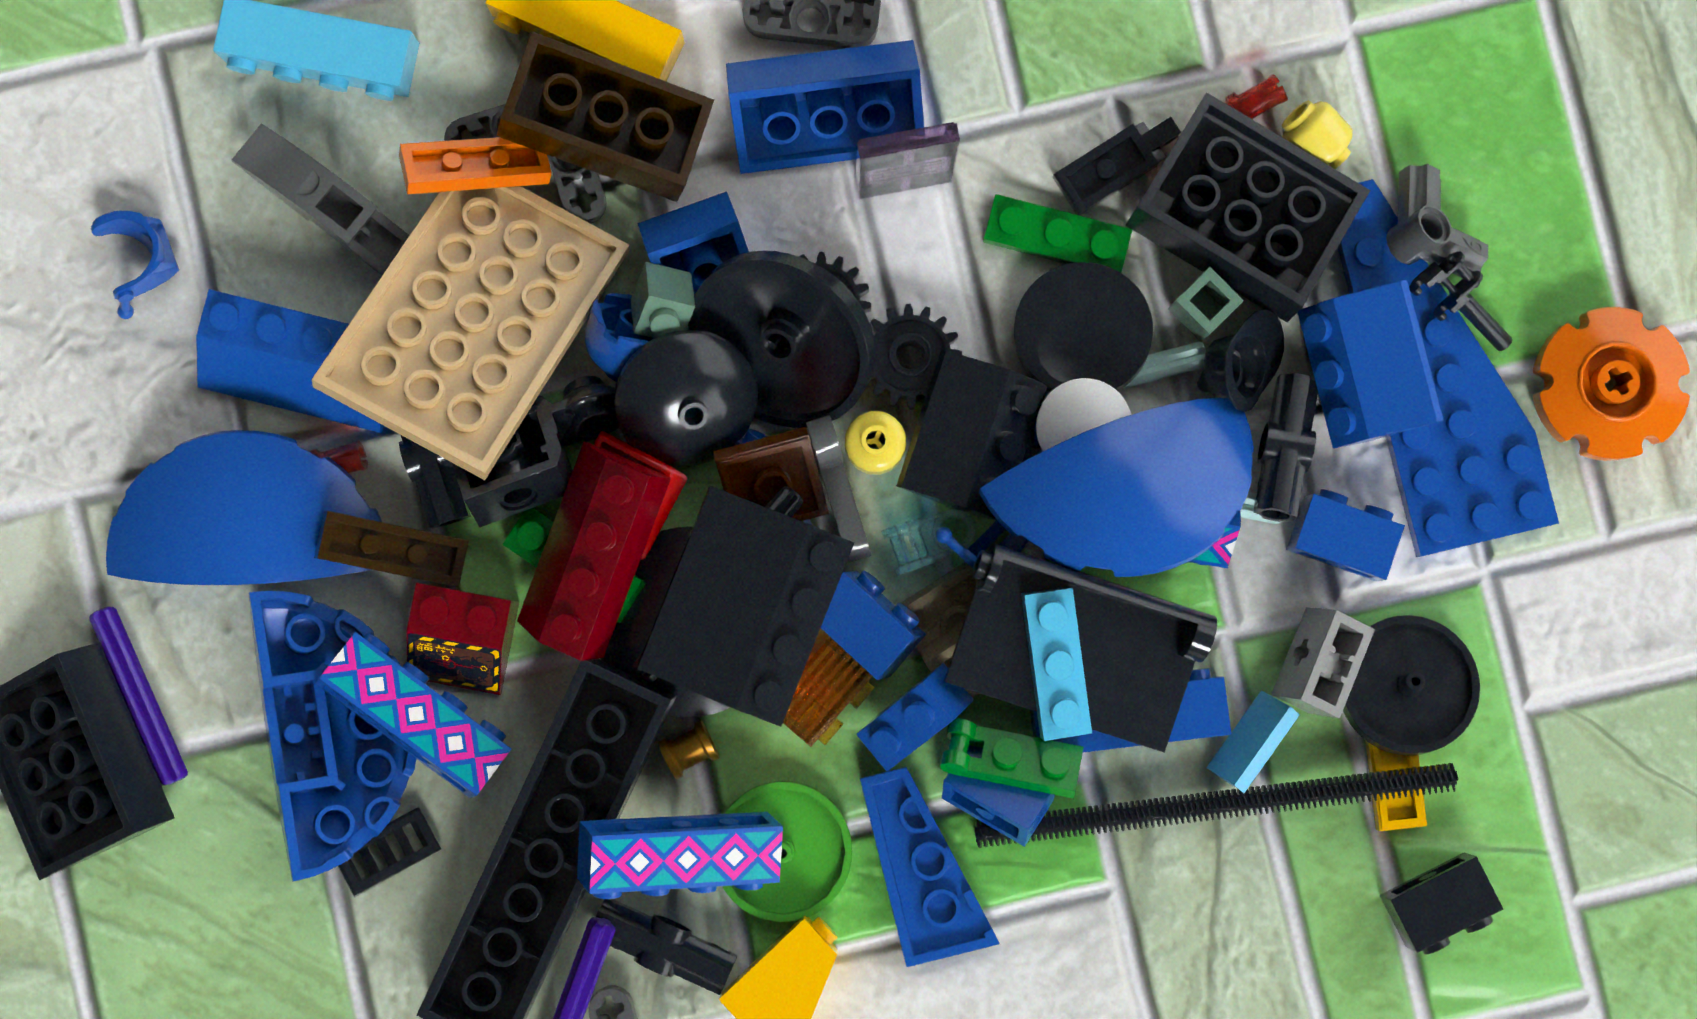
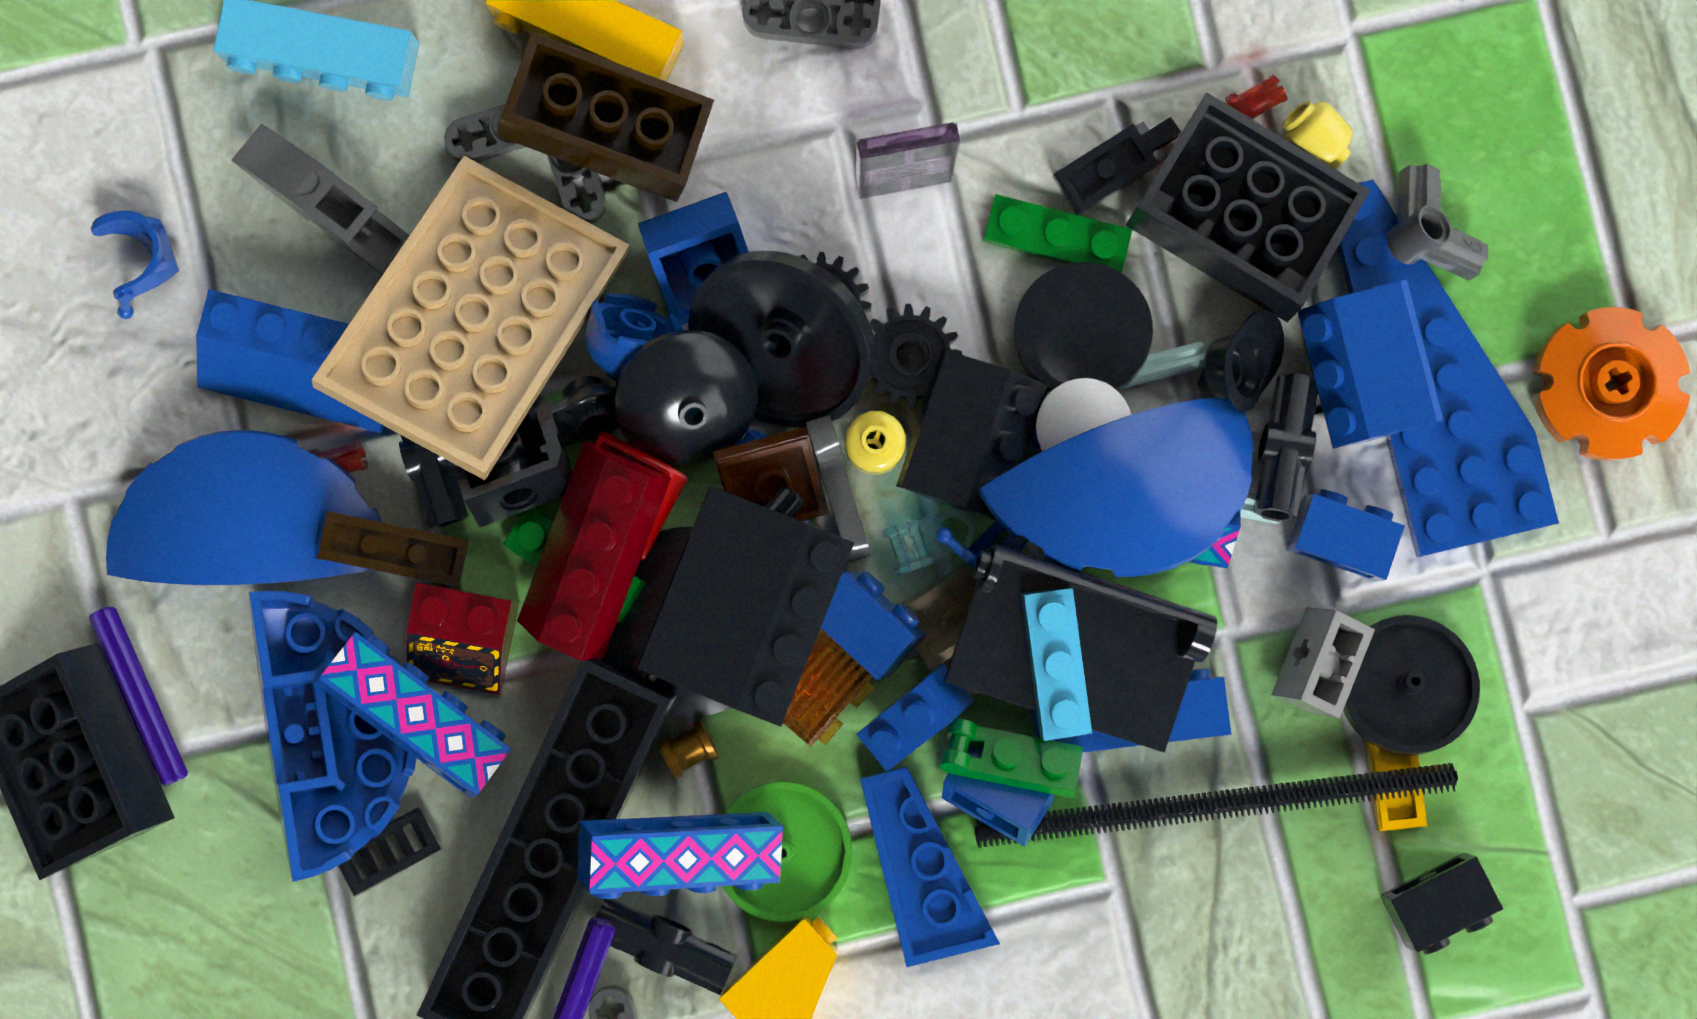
(471, 165): orange plate -> none
(662, 301): sand green brick -> none
(821, 104): blue slope -> none
(1205, 304): sand green brick -> none
(1253, 741): medium azure tile -> none
(1460, 298): black piece -> none

